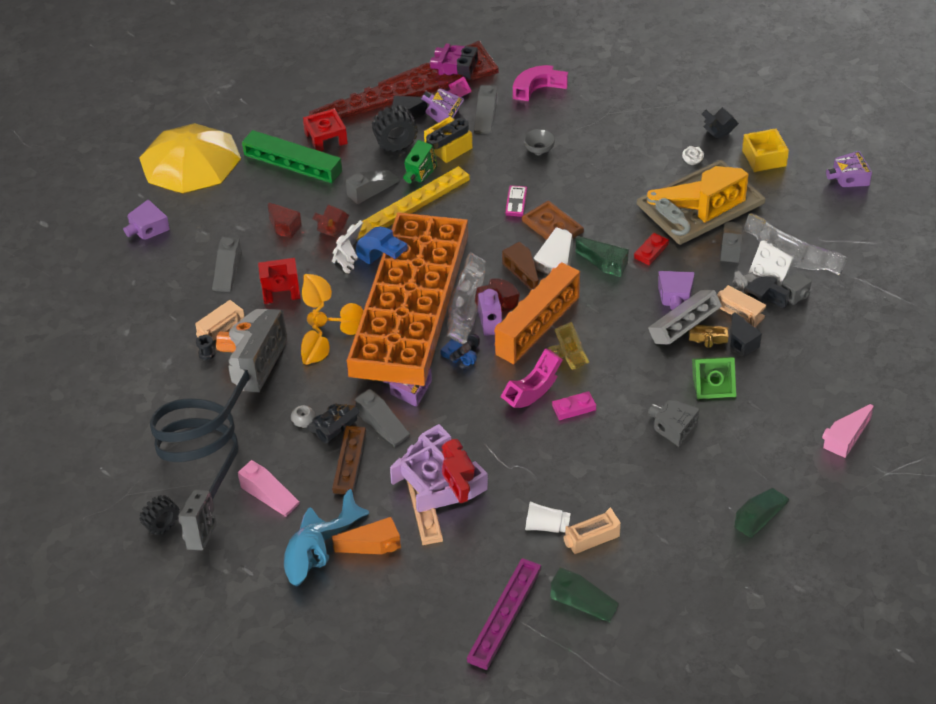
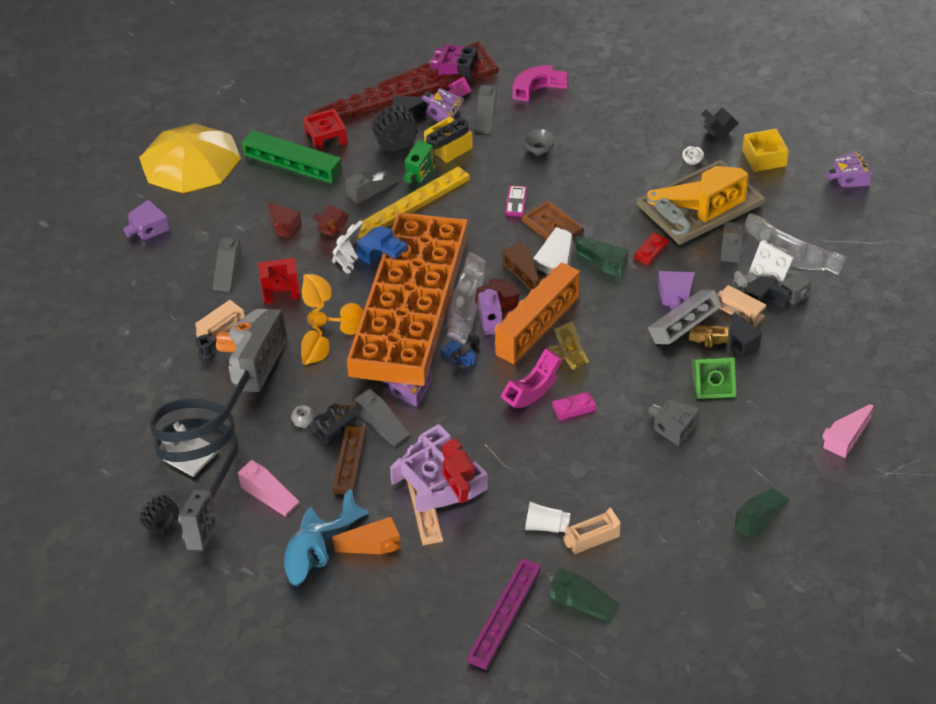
(190, 467): none -> white plate

